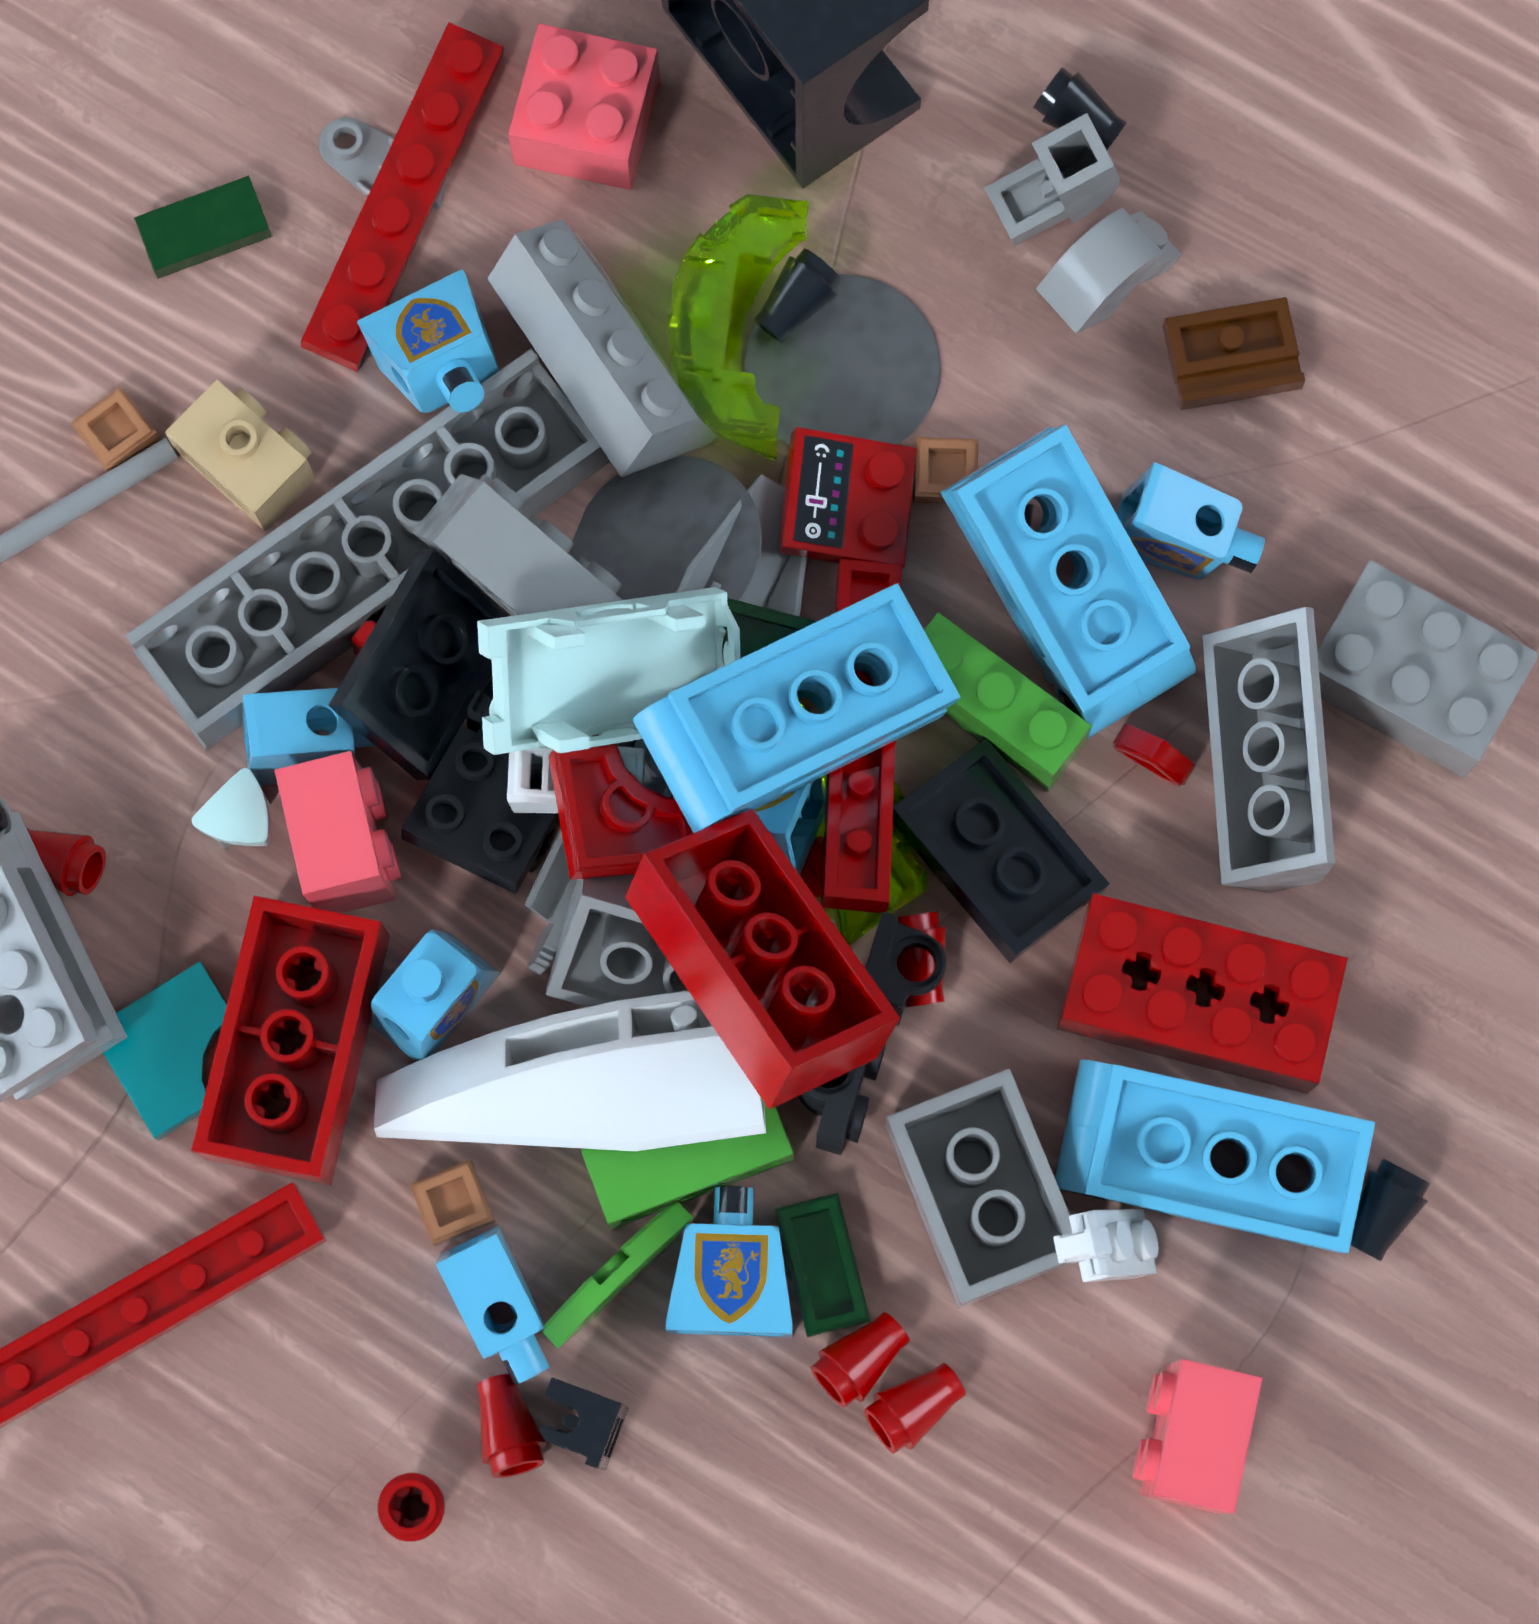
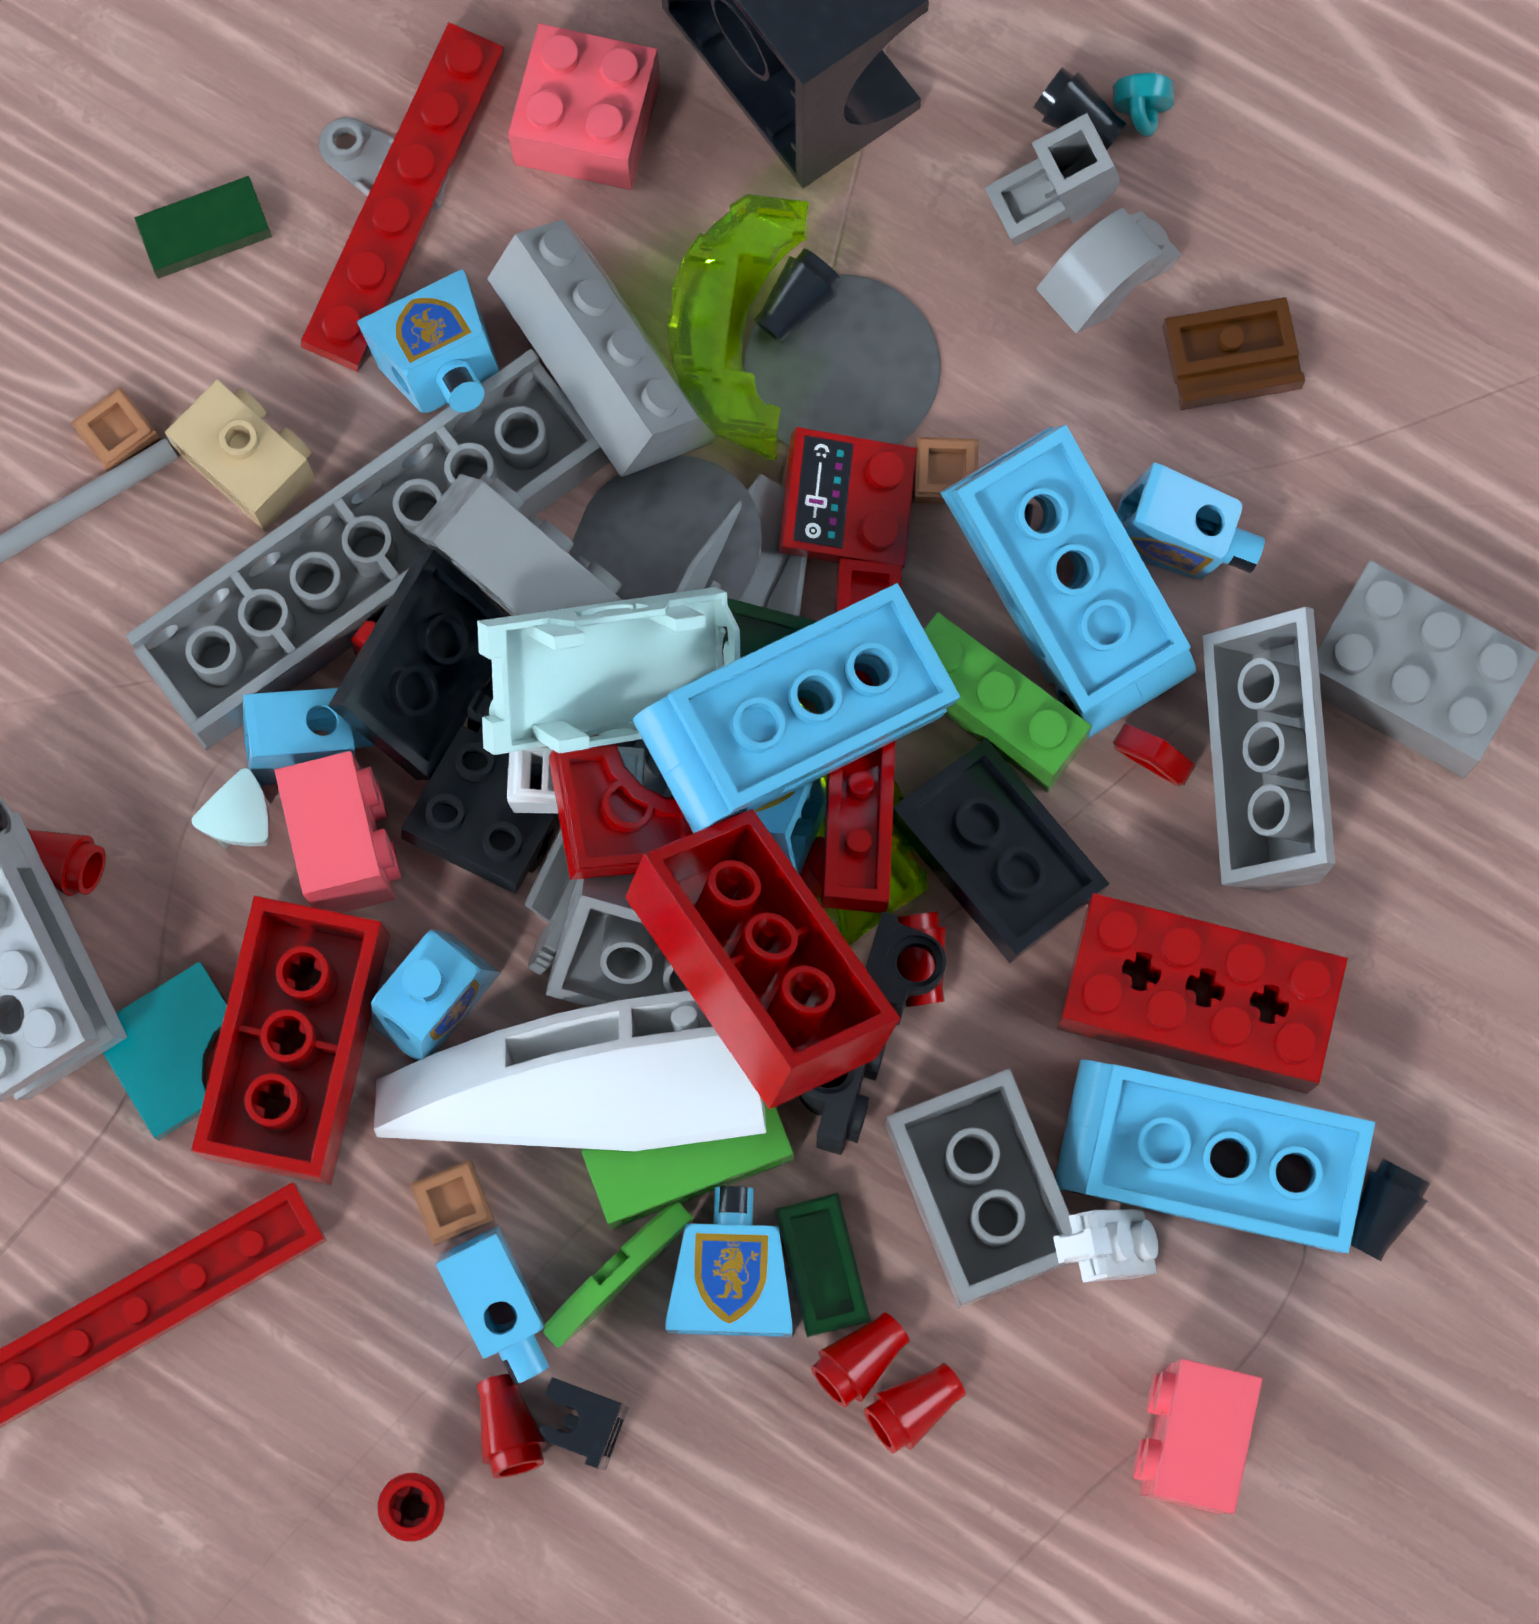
(1143, 98): none -> teal tile

